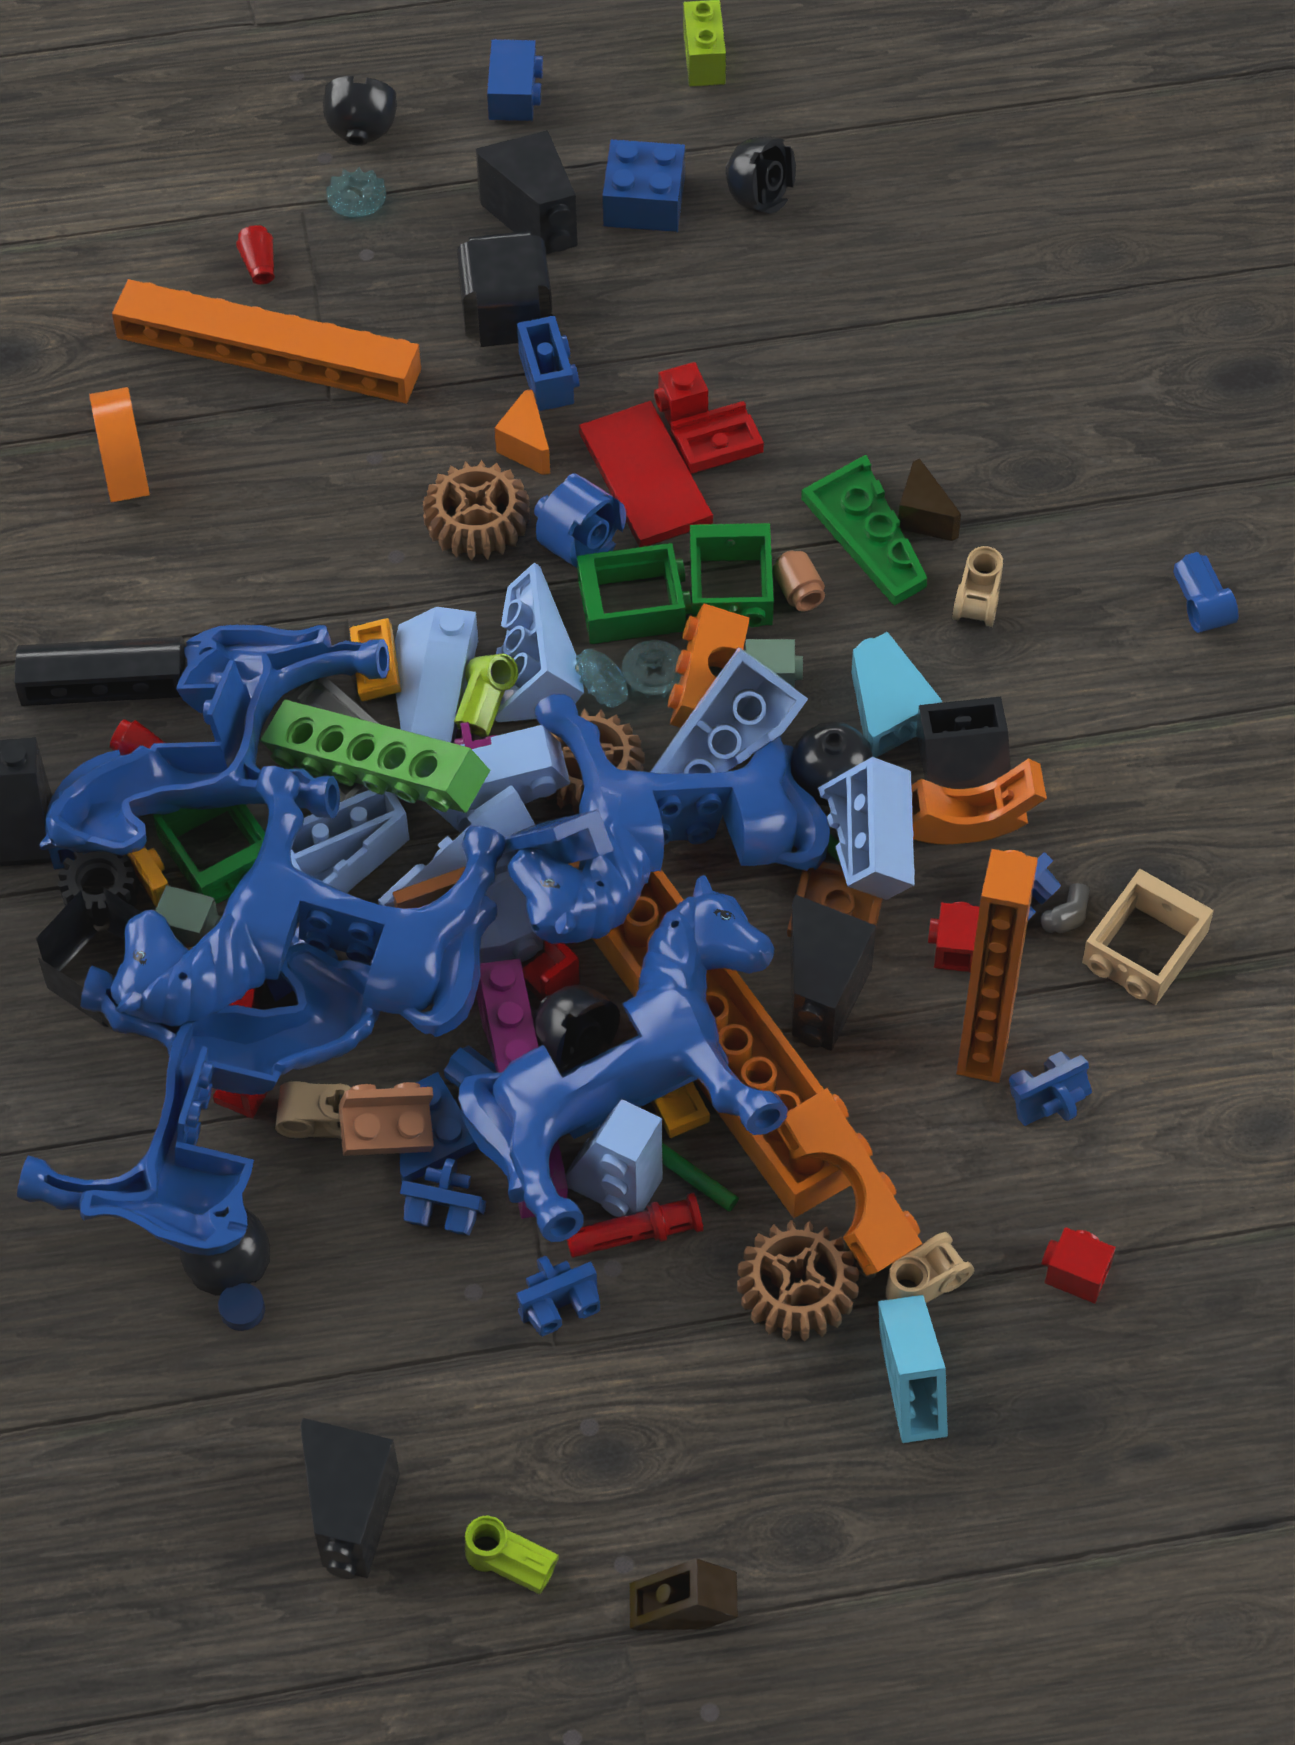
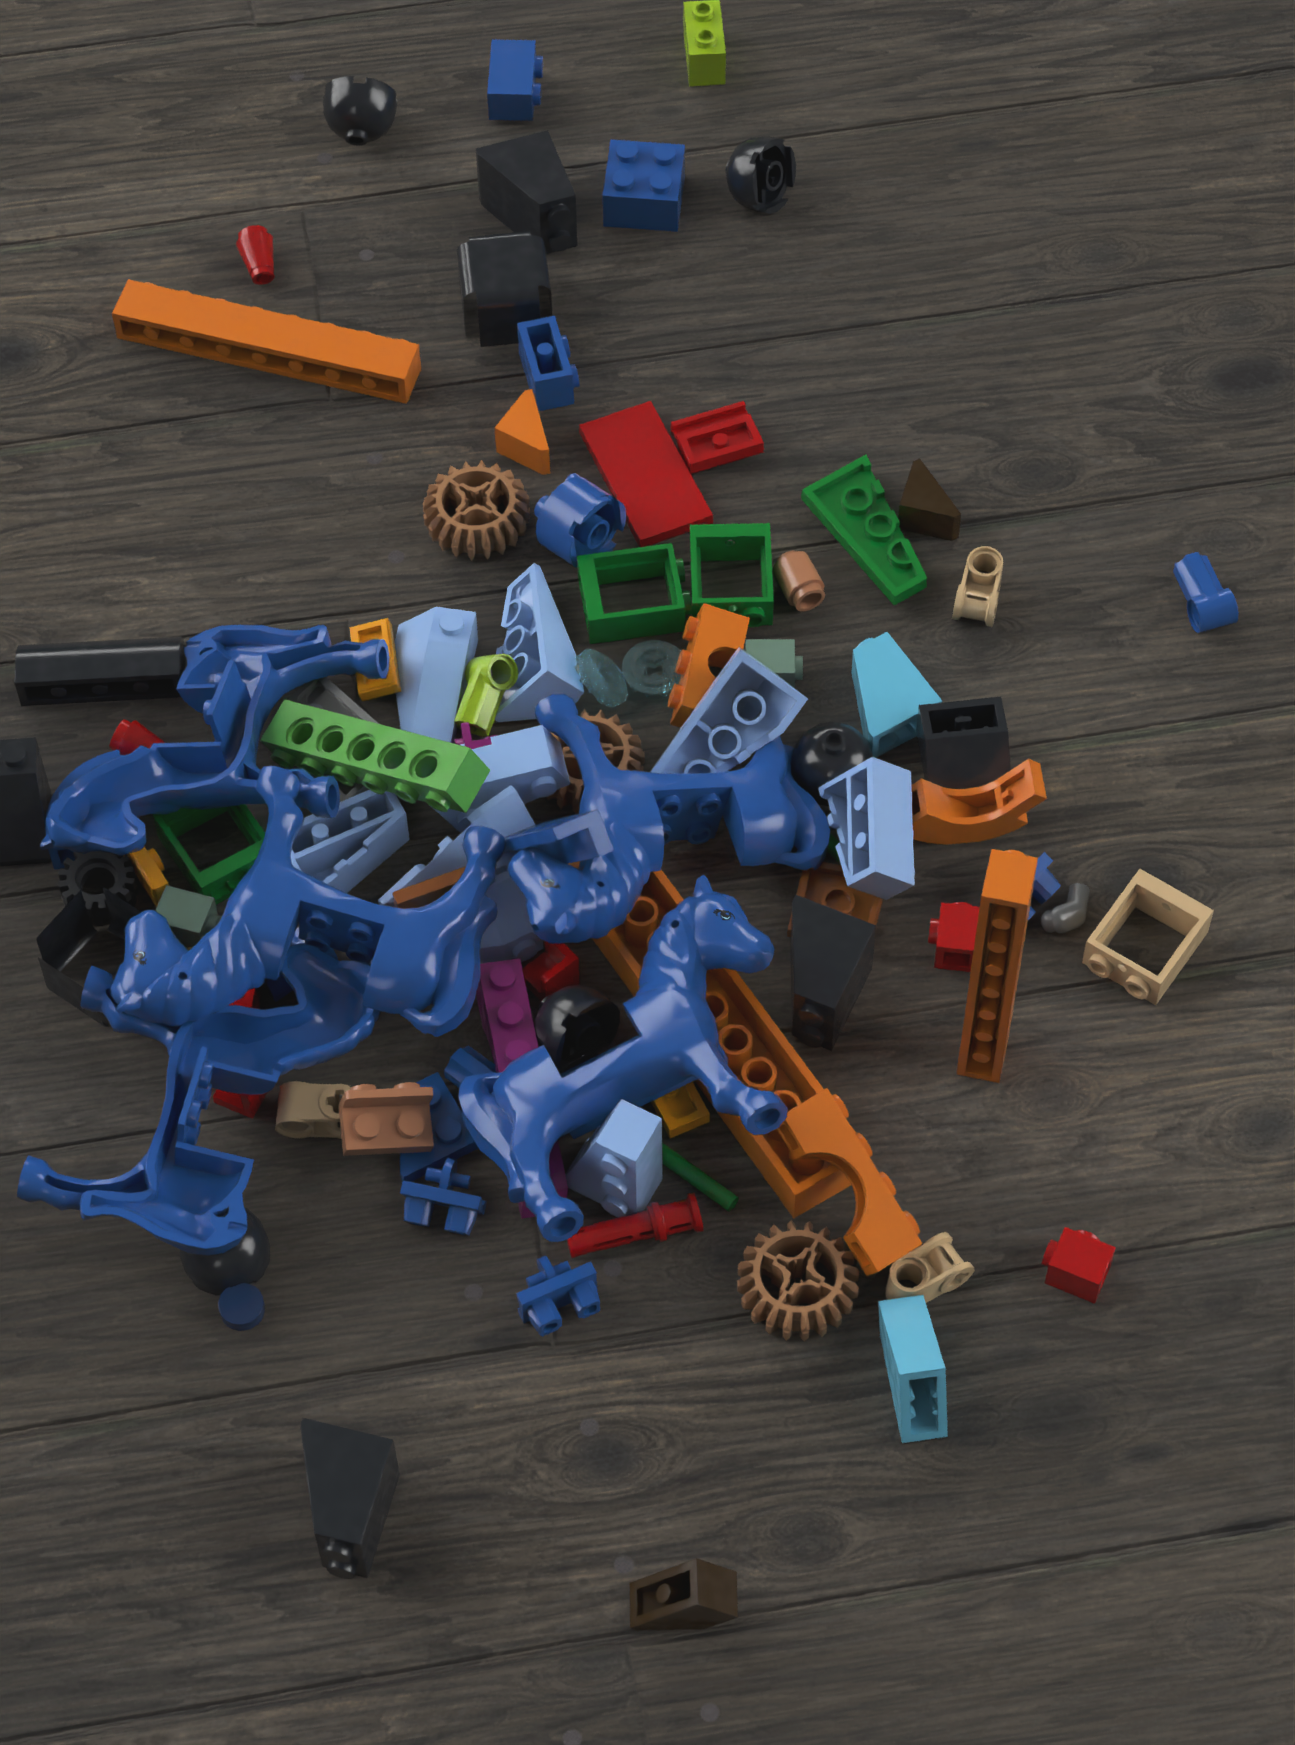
(119, 444): orange arch -> none
(348, 202): clear light blue gear -> none
(512, 1558): lime piece -> none
(681, 392): red brick -> none
(1052, 1091): blue hips -> none

